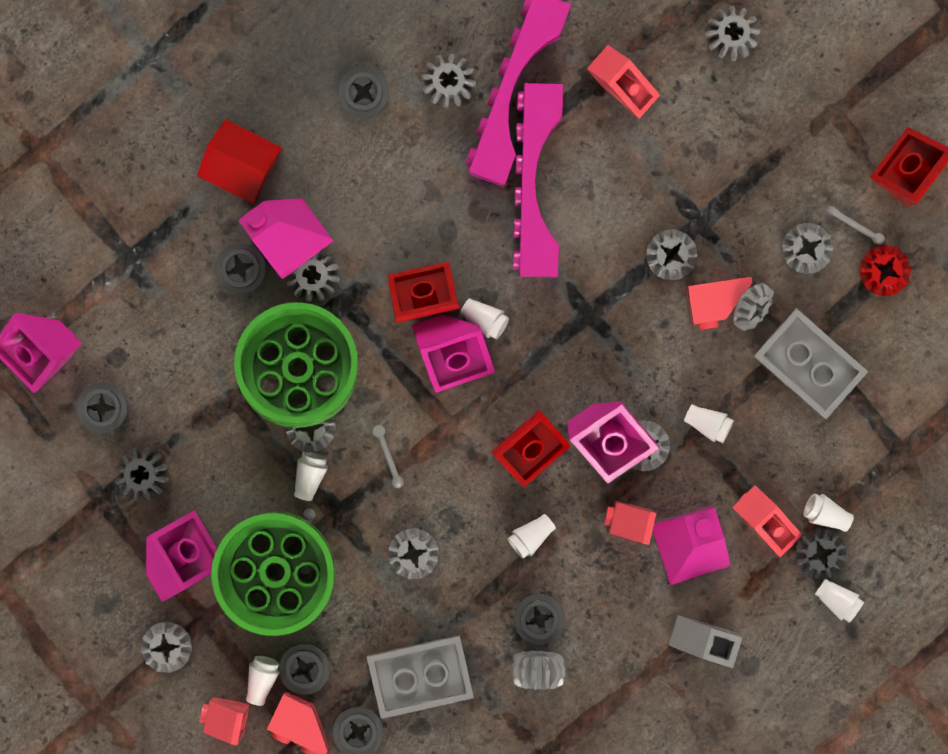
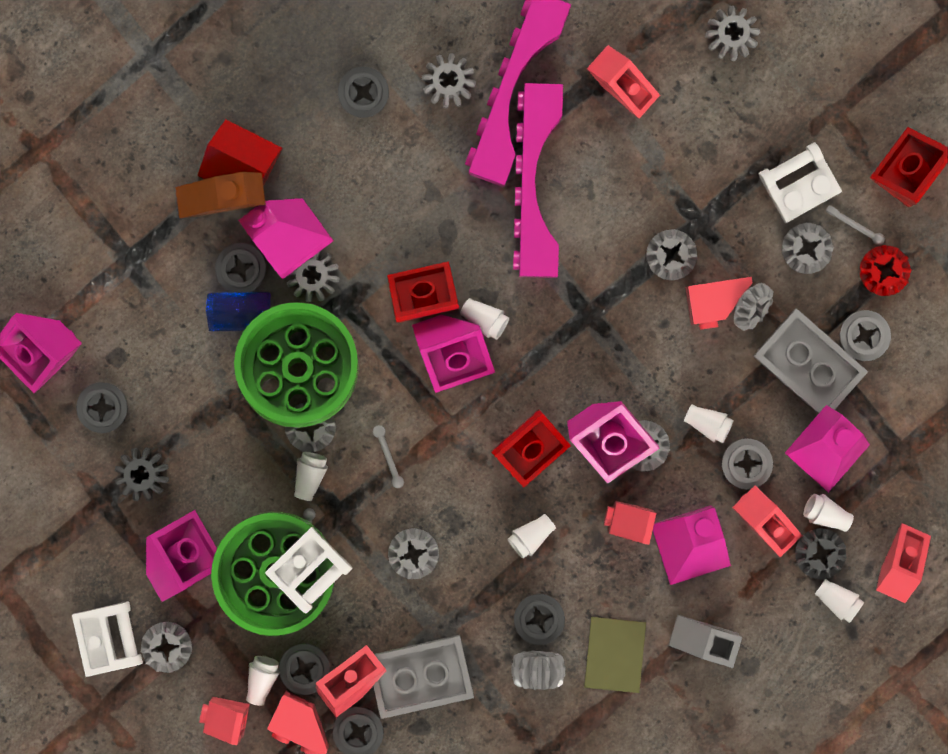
(97, 643): none -> white plate
(220, 194): none -> dark orange slope
(235, 310): none -> clear blue slope
(300, 562): none -> white plate
(350, 681): none -> coral slope
(615, 655): none -> olive sticker
(758, 474): none -> light grey gear
(805, 192): none -> white plate
(828, 448): none -> dark pink slope
(879, 340): none -> light grey gear
(904, 563): none -> coral slope

